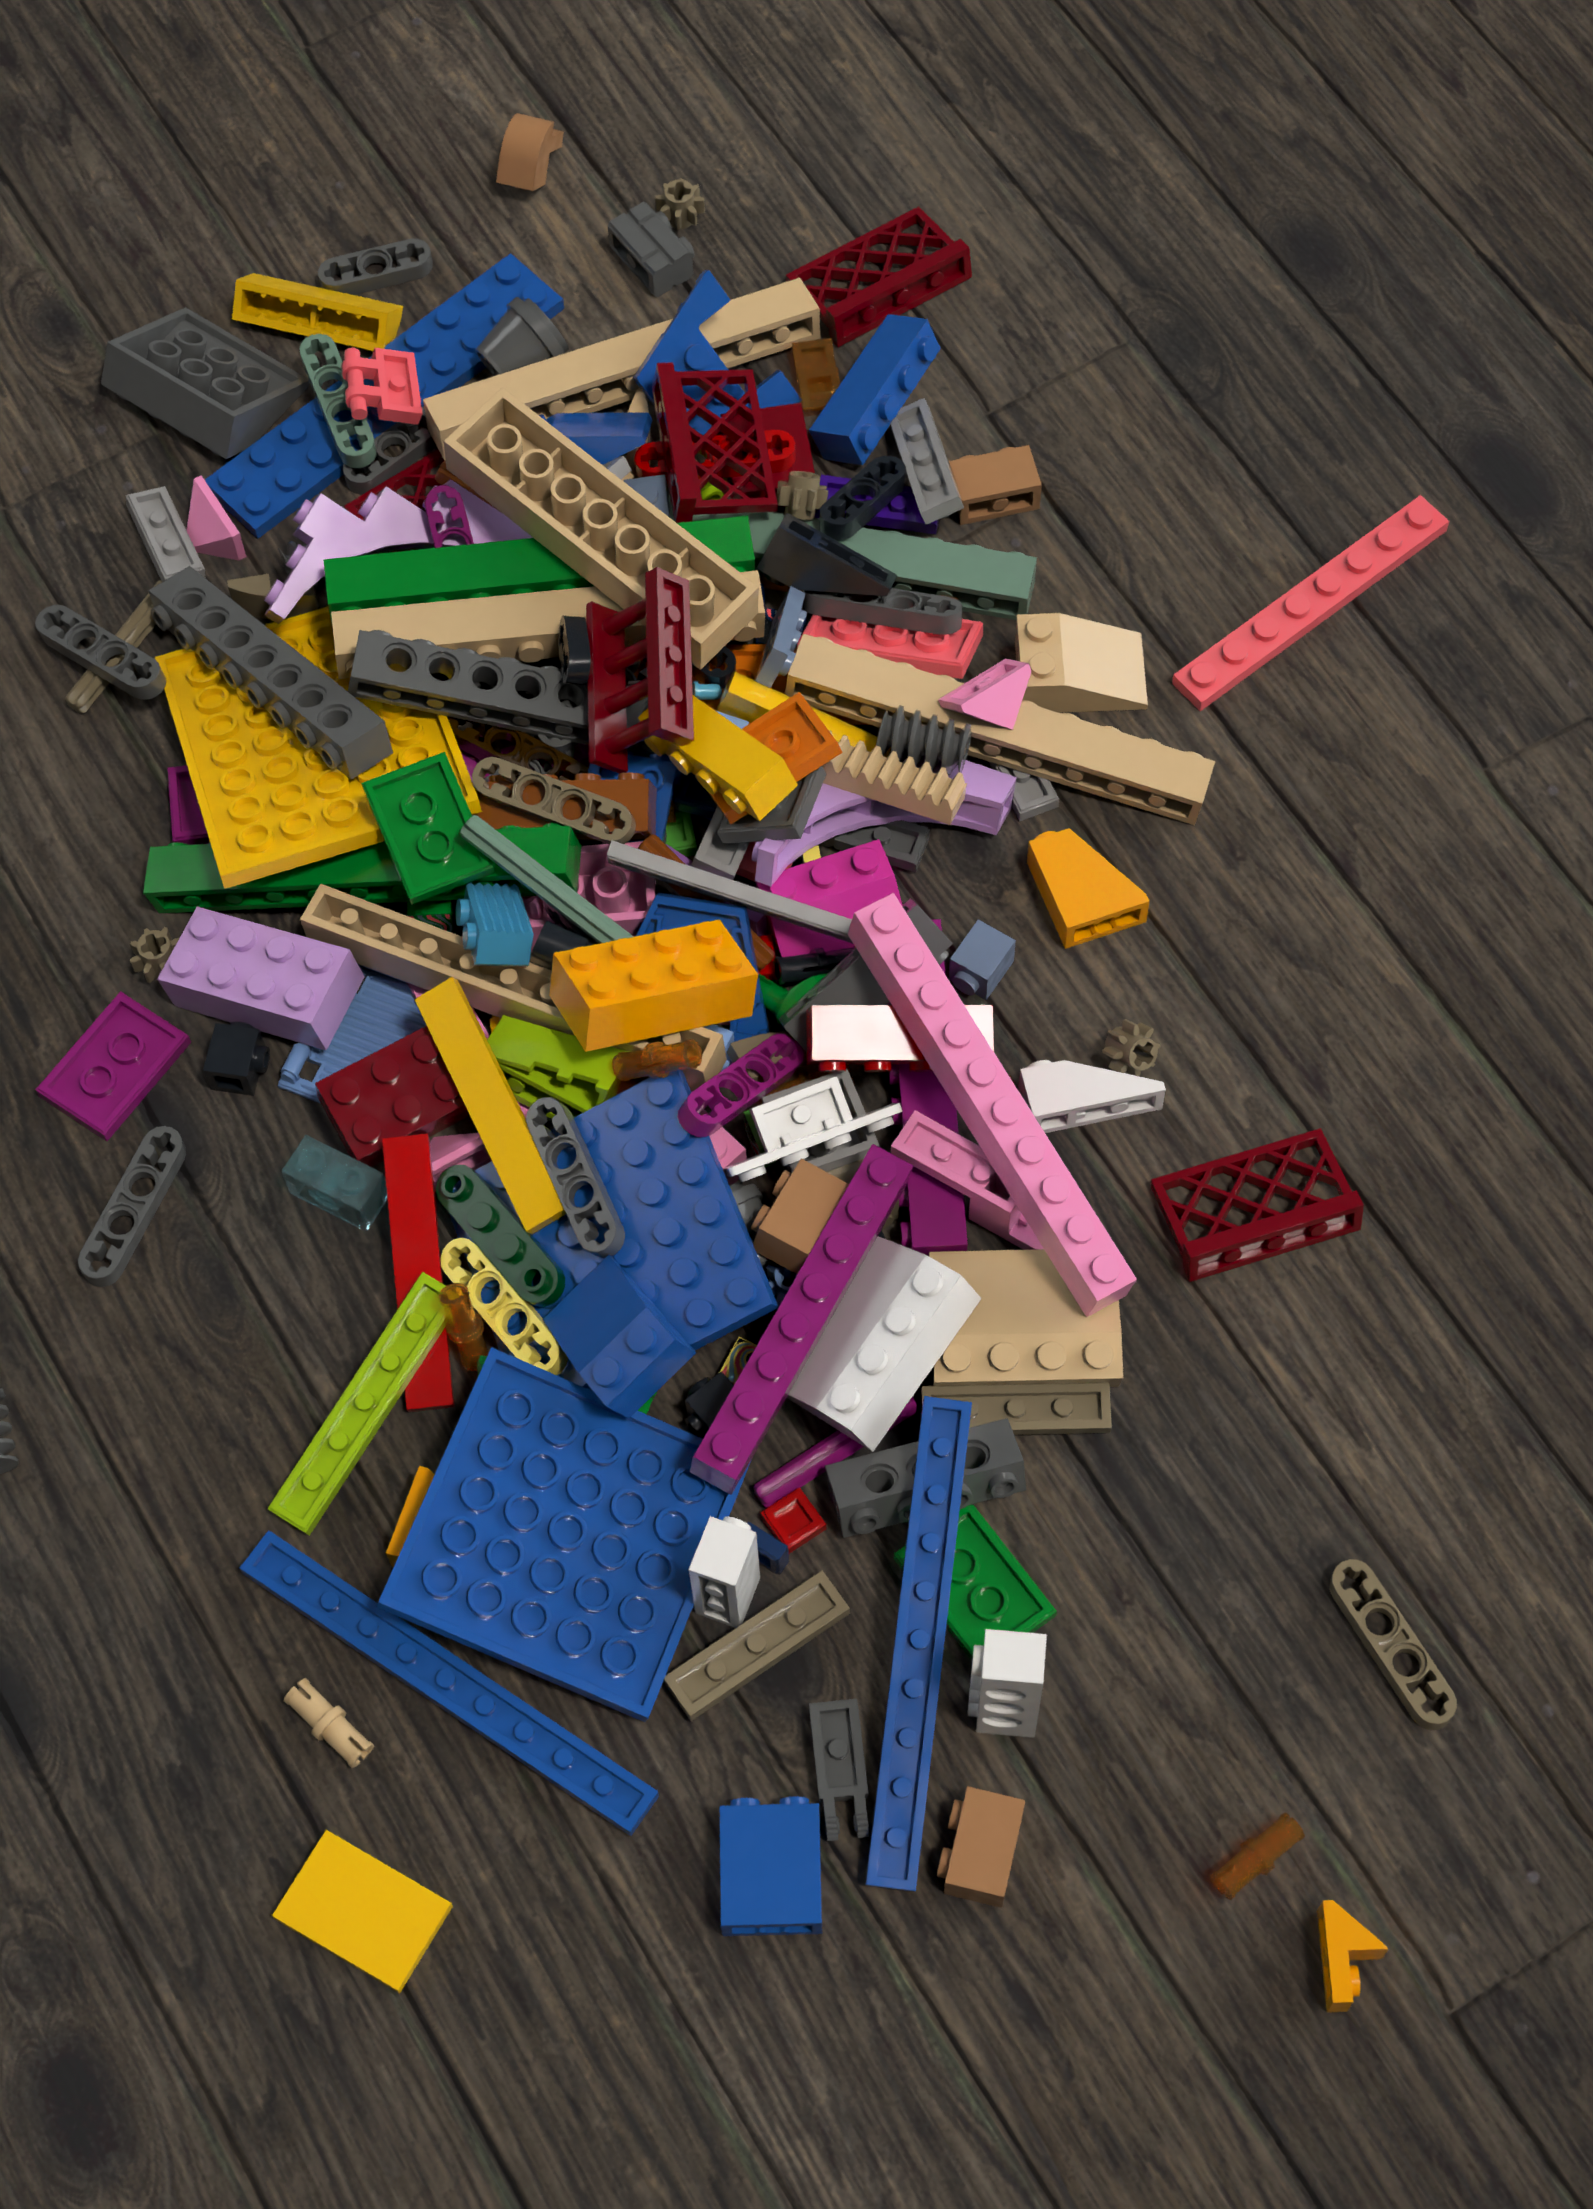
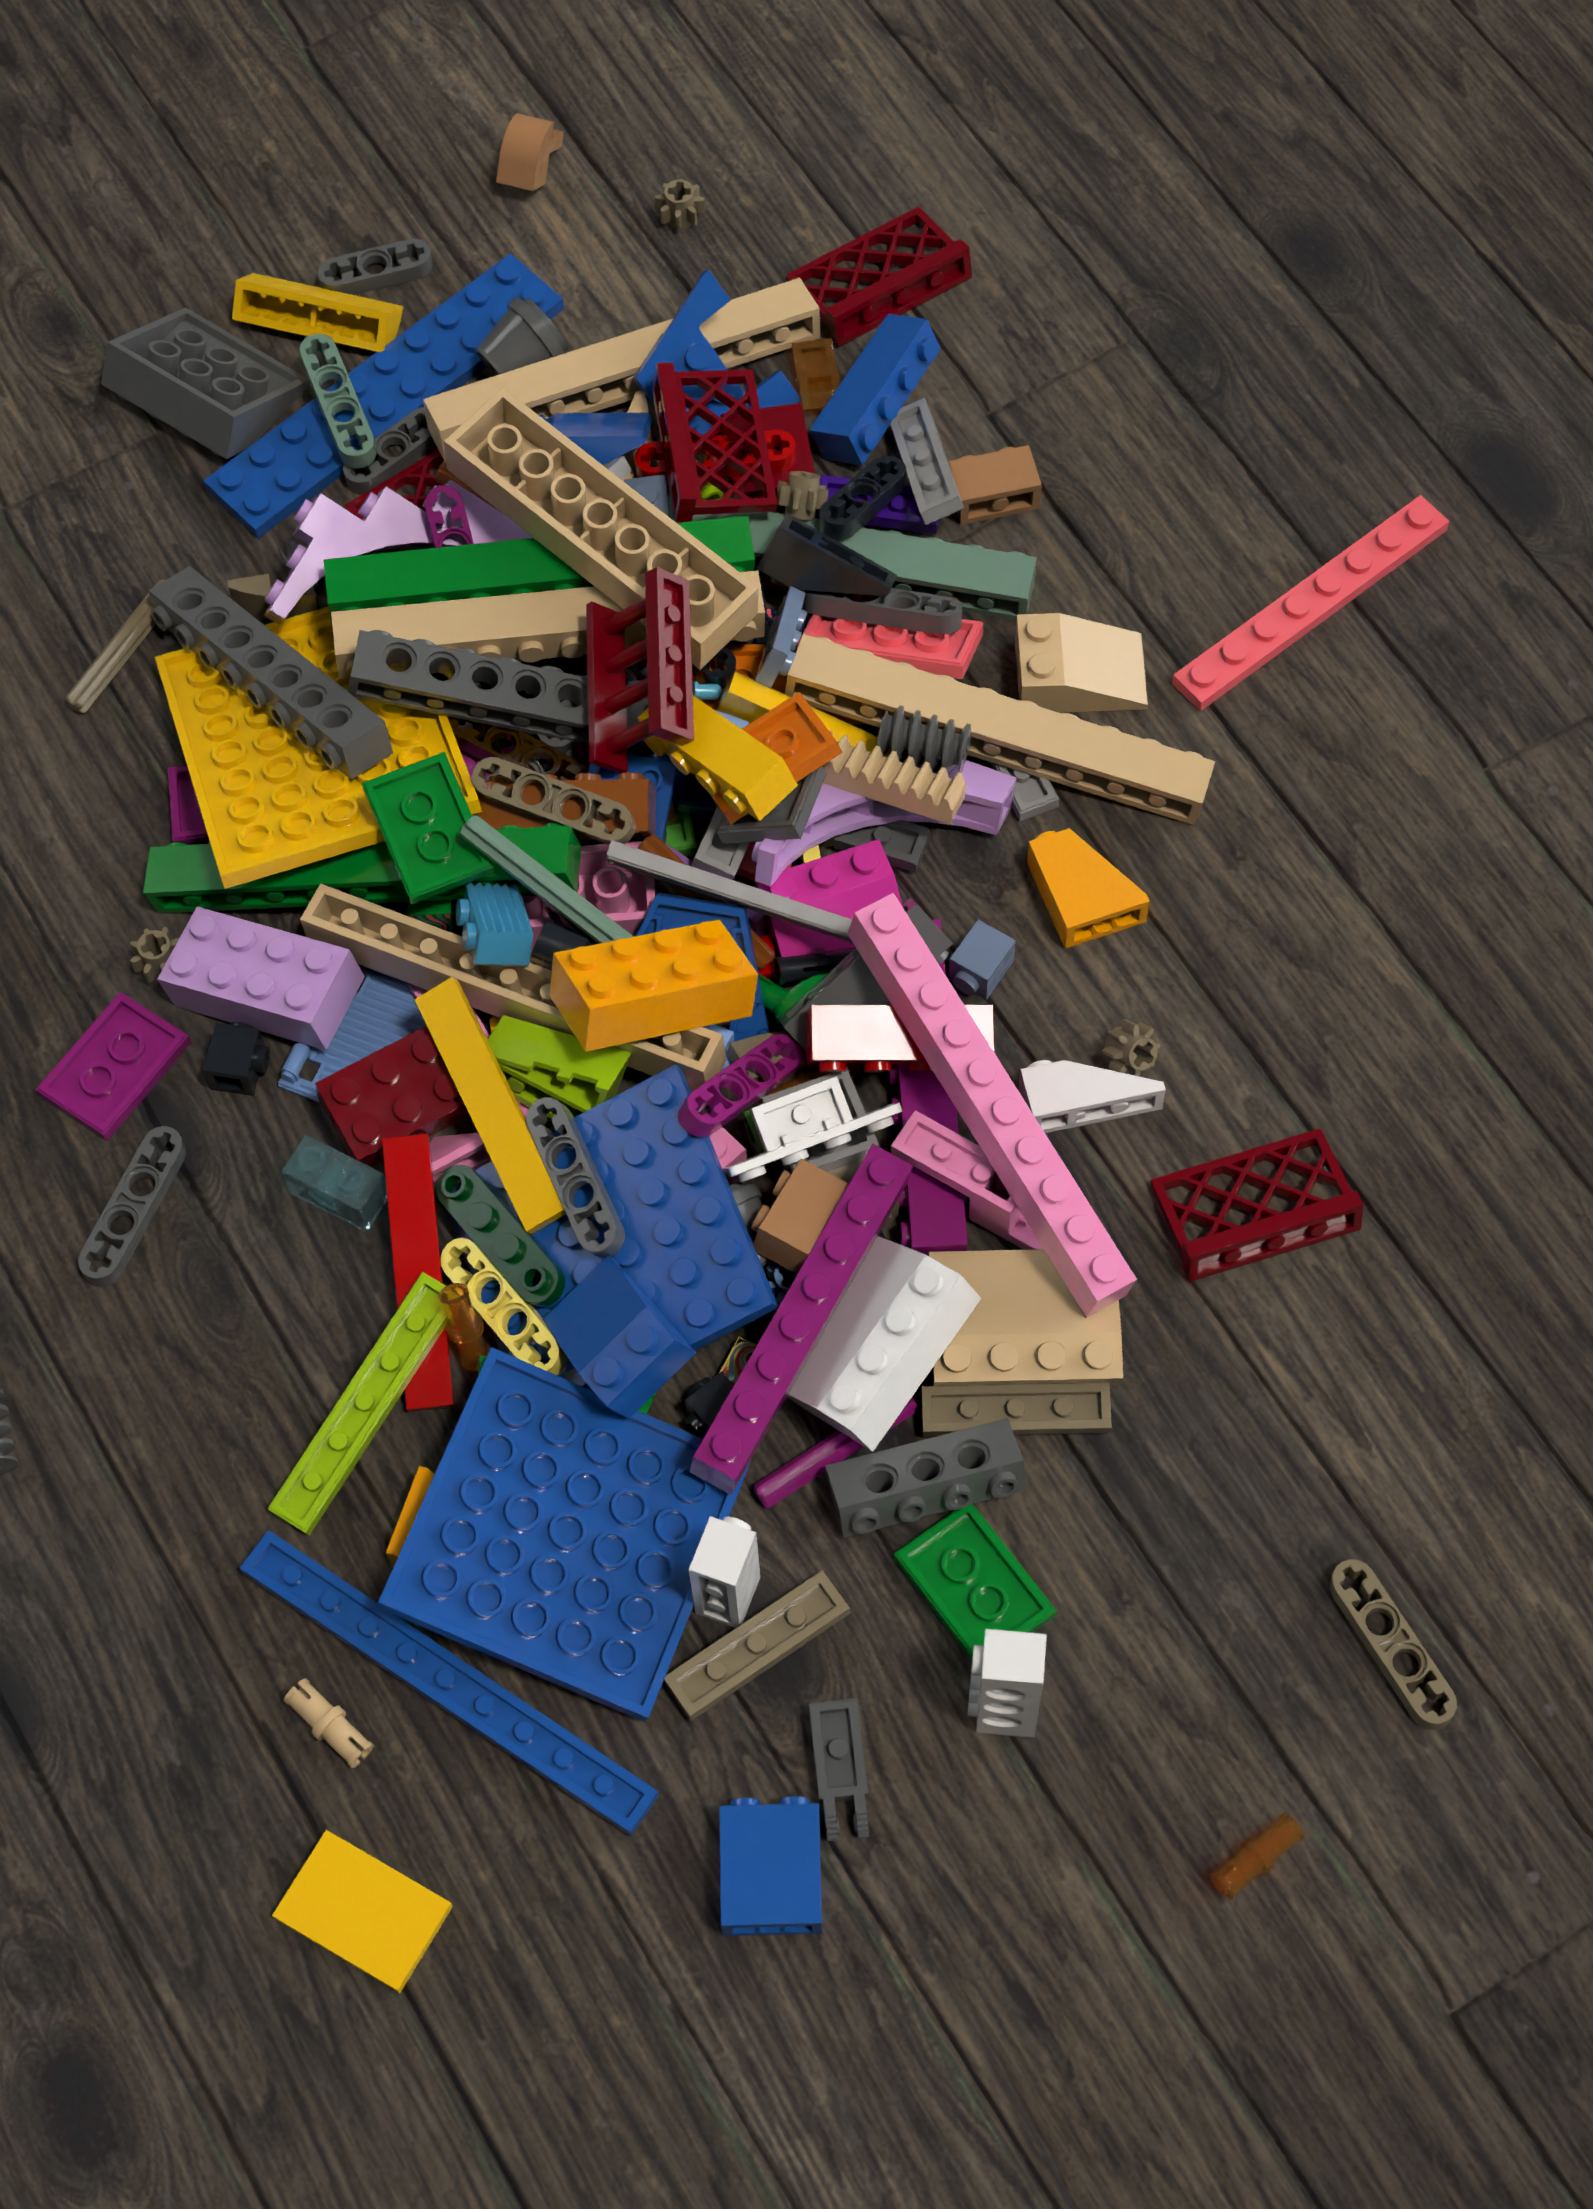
(100, 651): dark grey beam -> none
(163, 532): light grey tile -> none
(210, 525): bright pink slope -> none
(394, 388): coral plate -> none
(574, 650): black beam -> none
(651, 248): dark grey brick -> none
(657, 1060): clear orange pin -> none
(771, 1552): dark blue tile -> none
(793, 1520): red tile -> none
(918, 1645): blue plate -> none
(982, 1847): medium nougat brick -> none
(992, 695): bright pink slope -> none
(1341, 1941): light orange slope -> none

